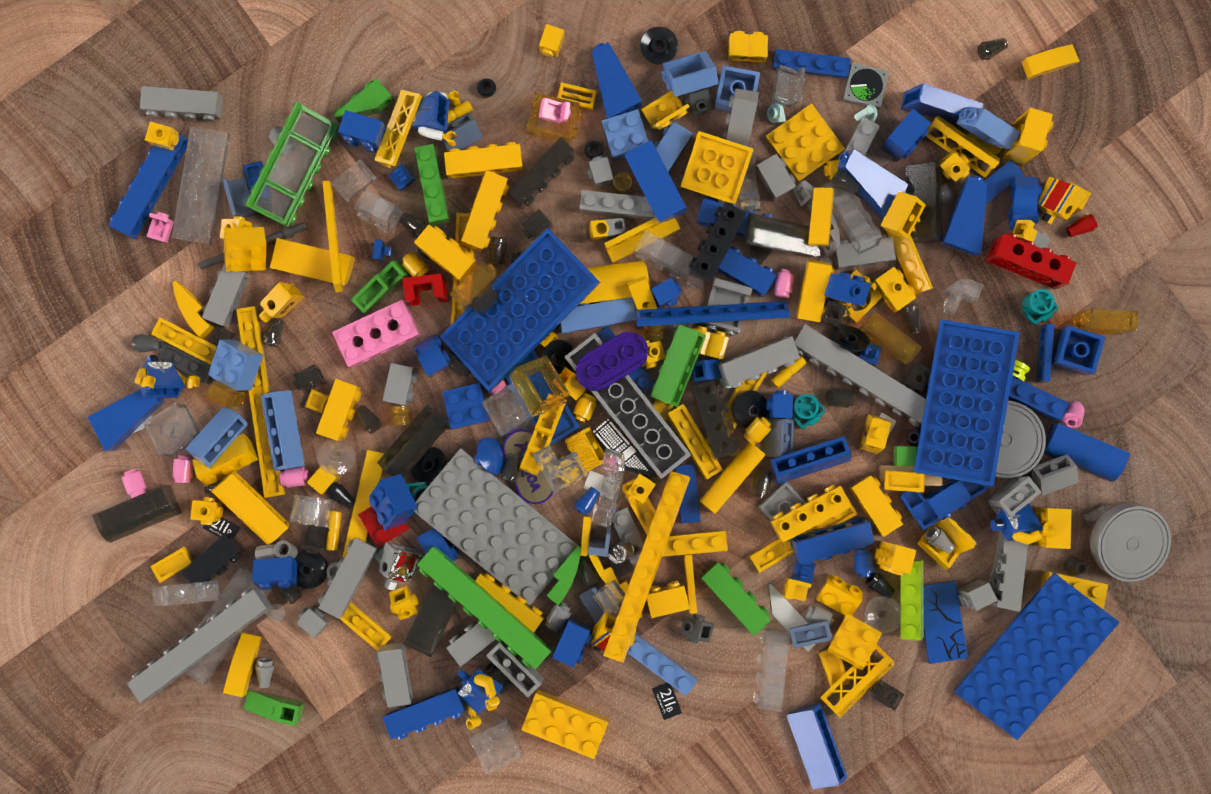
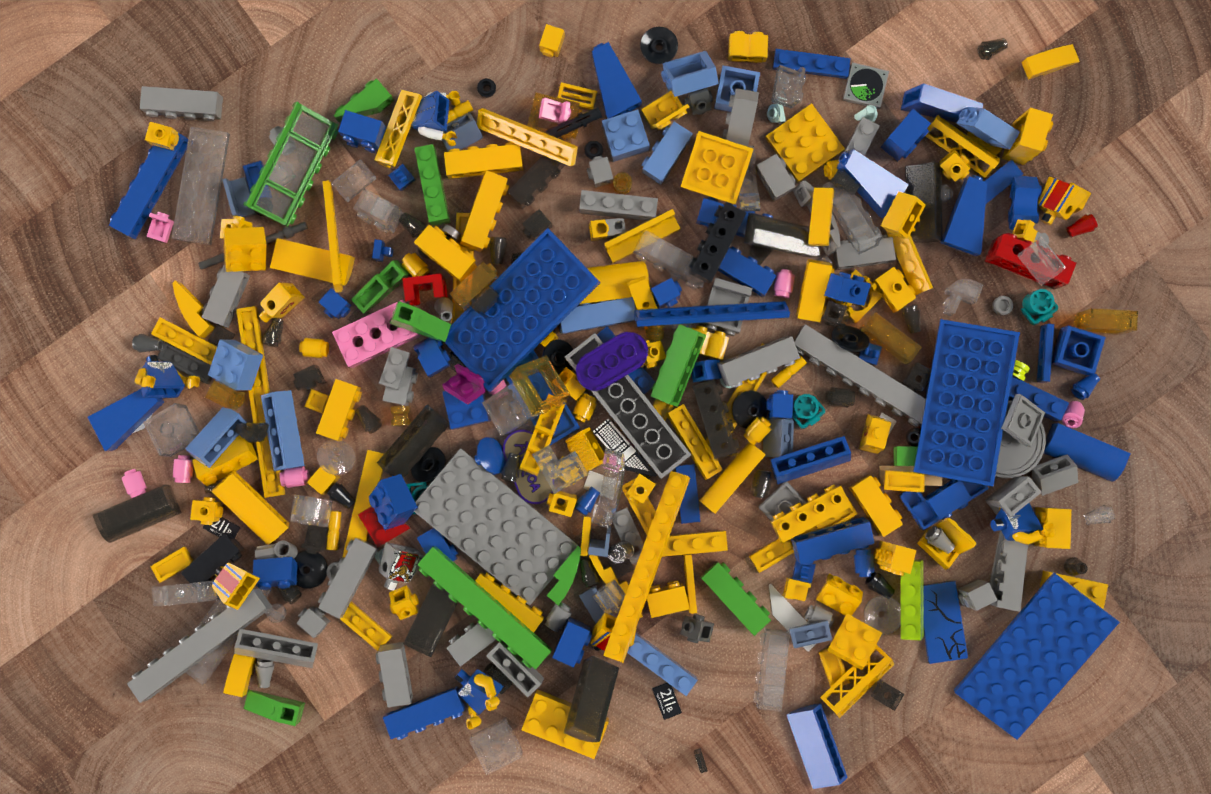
(233, 584): none -> yellow torso
(252, 431): none -> clear smoke bracket
(275, 648): none -> light grey brick
(314, 348): none -> yellow brick
(335, 304): none -> blue brick
(394, 368): none -> light grey plate
(420, 322): none -> bright green slope
(444, 308): none -> light grey cone
(452, 233): none -> light grey tile
(465, 385): none -> magenta bracket
(527, 137): none -> yellow plate
(565, 508): none -> yellow brick
(584, 119): none -> black pin
(591, 700): none -> clear smoke brick
(655, 182): blue brick -> none
(700, 760): none -> clear smoke tile
(1002, 305): none -> light grey tile
(1023, 420): none -> light grey tile
(1041, 261): none -> clear panel
(1085, 386): none -> blue cone
(1130, 542): light grey brick -> none

